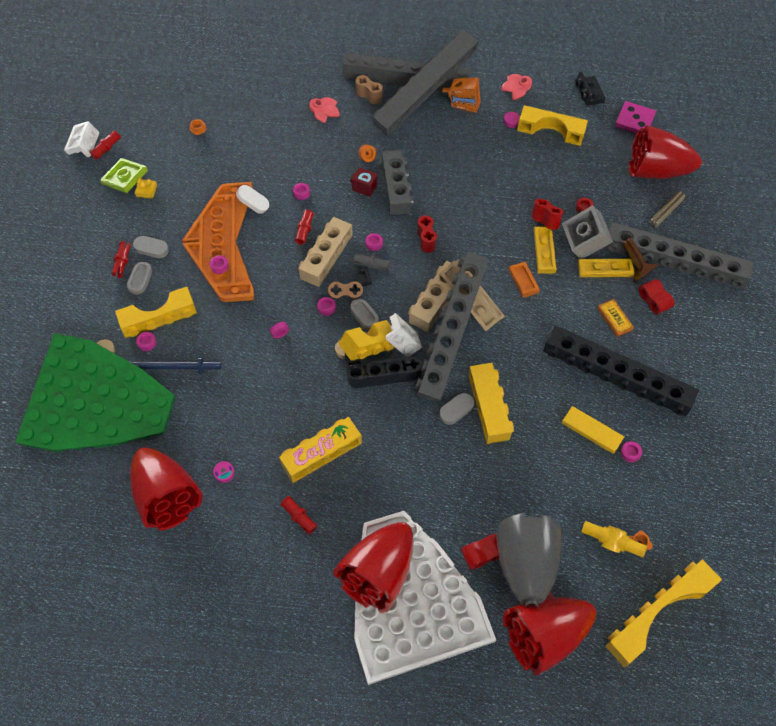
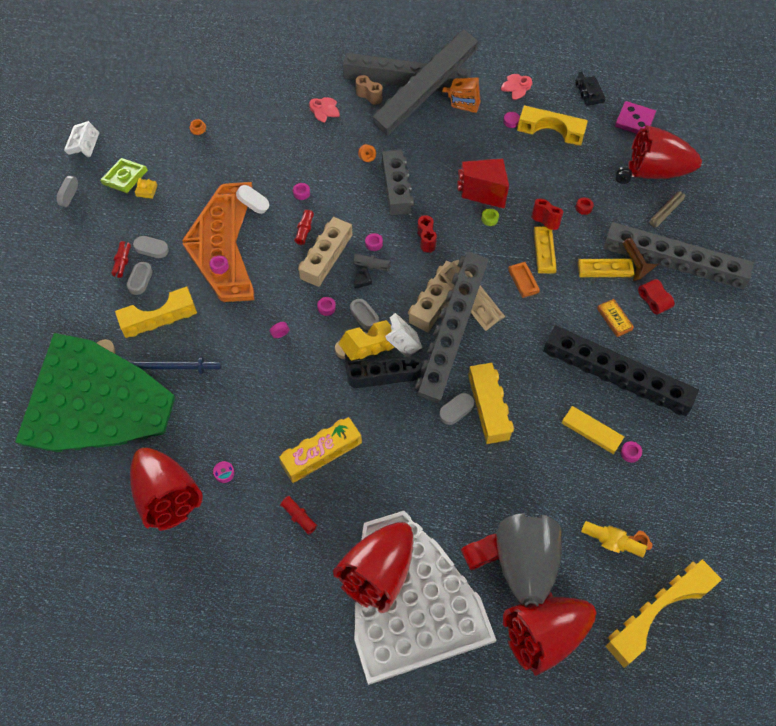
(67, 191): none -> light grey tile
(105, 145): red pin -> none
(146, 341): dark pink tile -> none
(345, 290): medium nougat axle -> none
(364, 182): dark red brick -> none
(484, 182): none -> red slope
(490, 217): none -> lime tile
(587, 232): light grey brick -> none
(623, 175): none -> black bush

